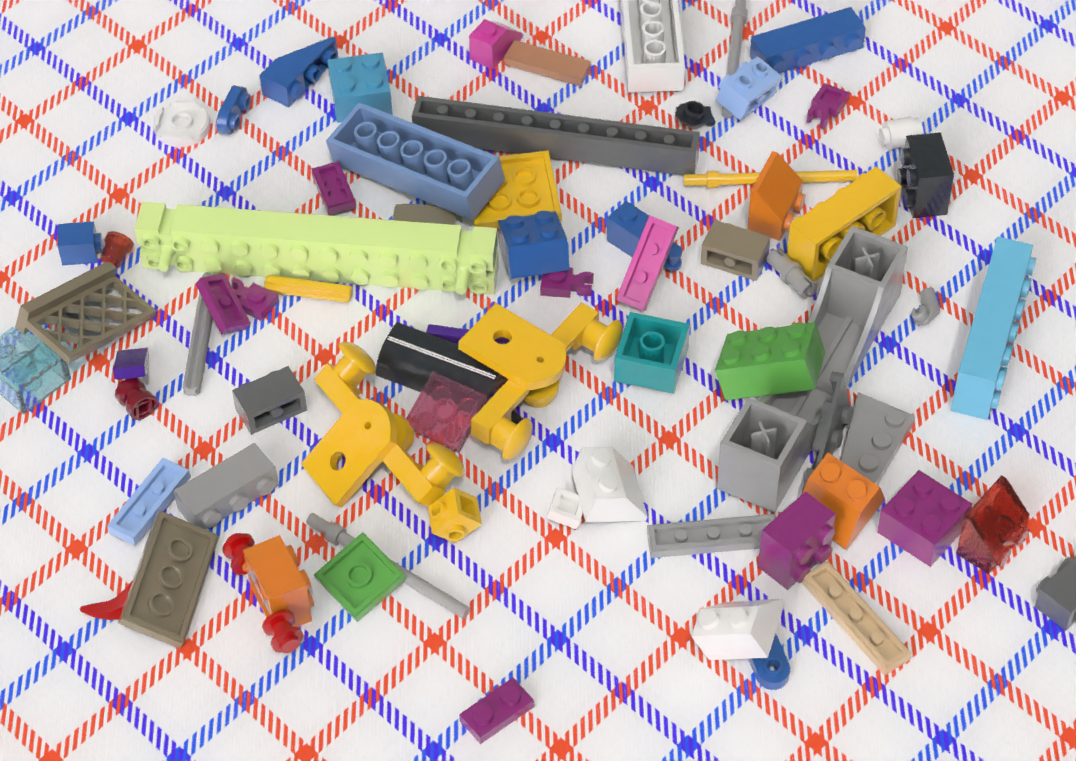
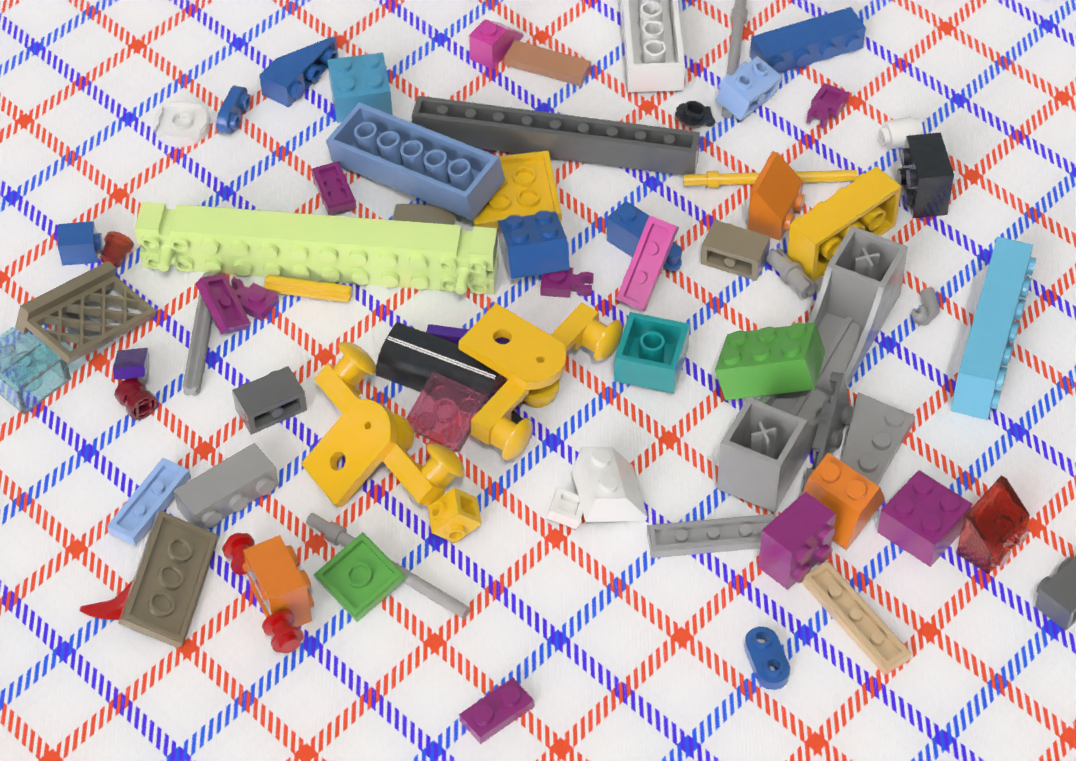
(738, 629): white slope -> none

